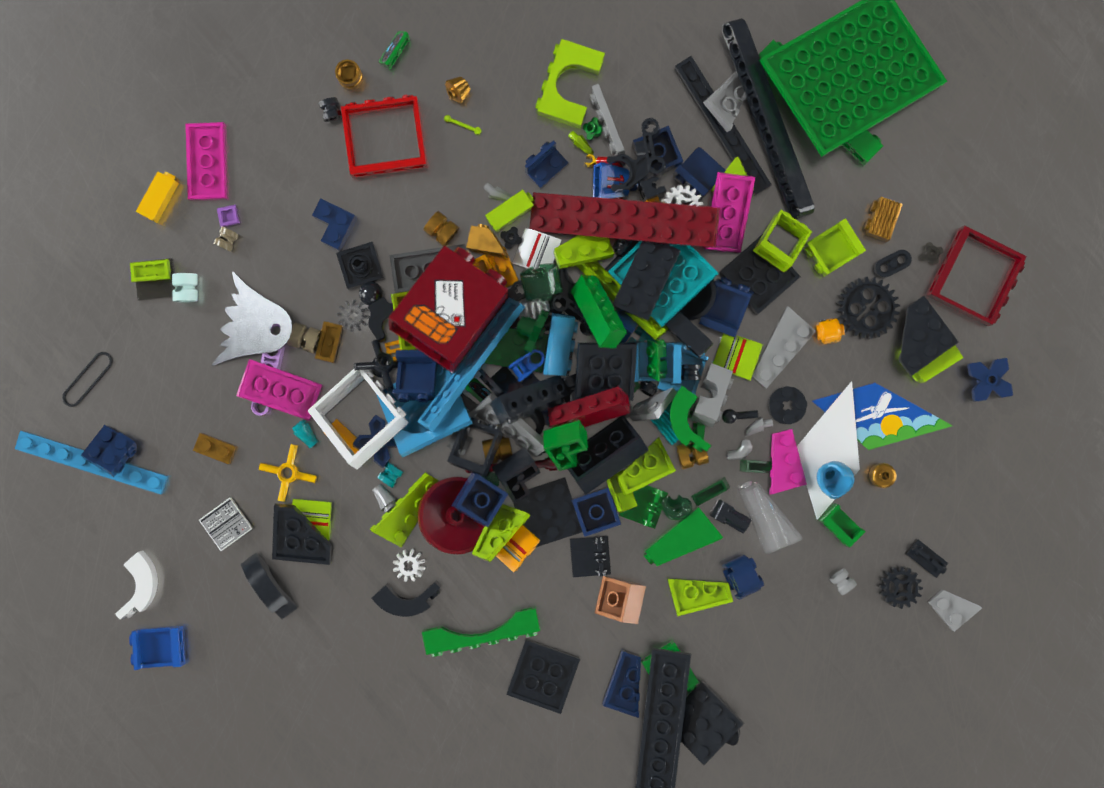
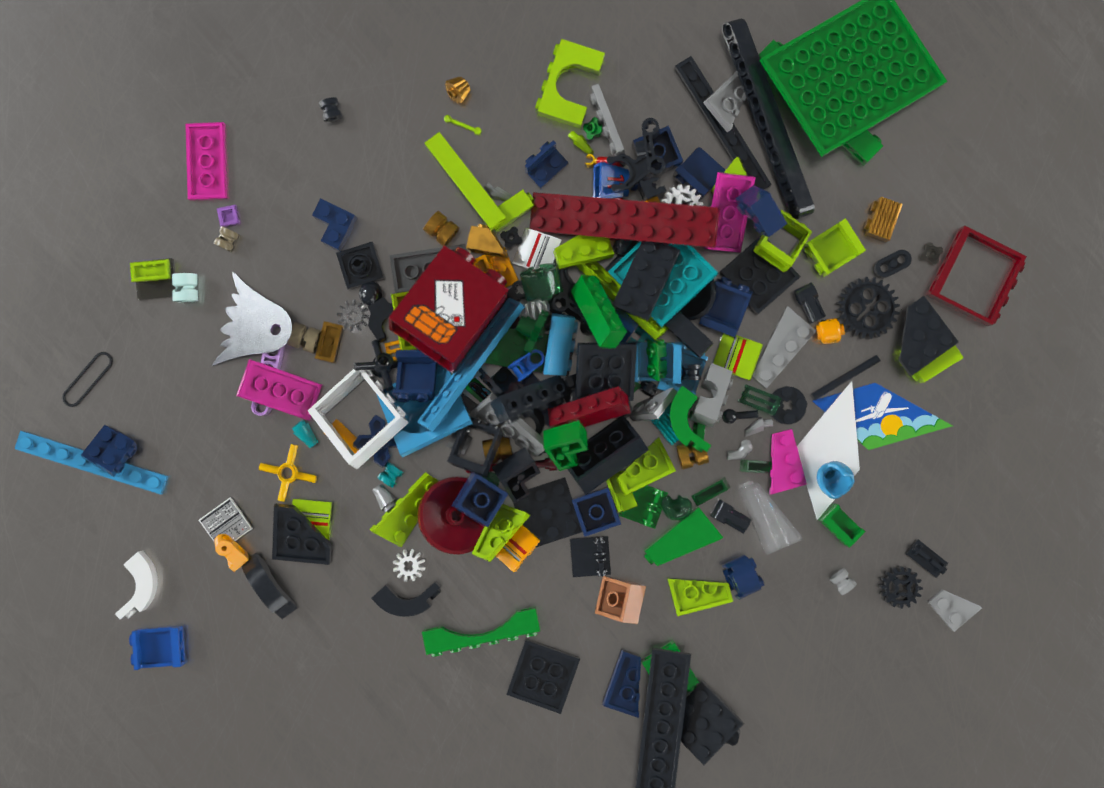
(158, 196): yellow brick -> none
(214, 448): pearl gold plate -> none
(231, 550): none -> light orange leg
(349, 74): pearl gold wheel -> none
(370, 106): red window -> none
(394, 49): green slope -> none
(465, 181): none -> lime tile
(745, 394): none -> clear green tile
(762, 209): none -> dark blue brick
(808, 298): none -> black piece
(844, 378): none -> black bar
(889, 475): pearl gold head -> none
(996, 384): dark blue plant -> none

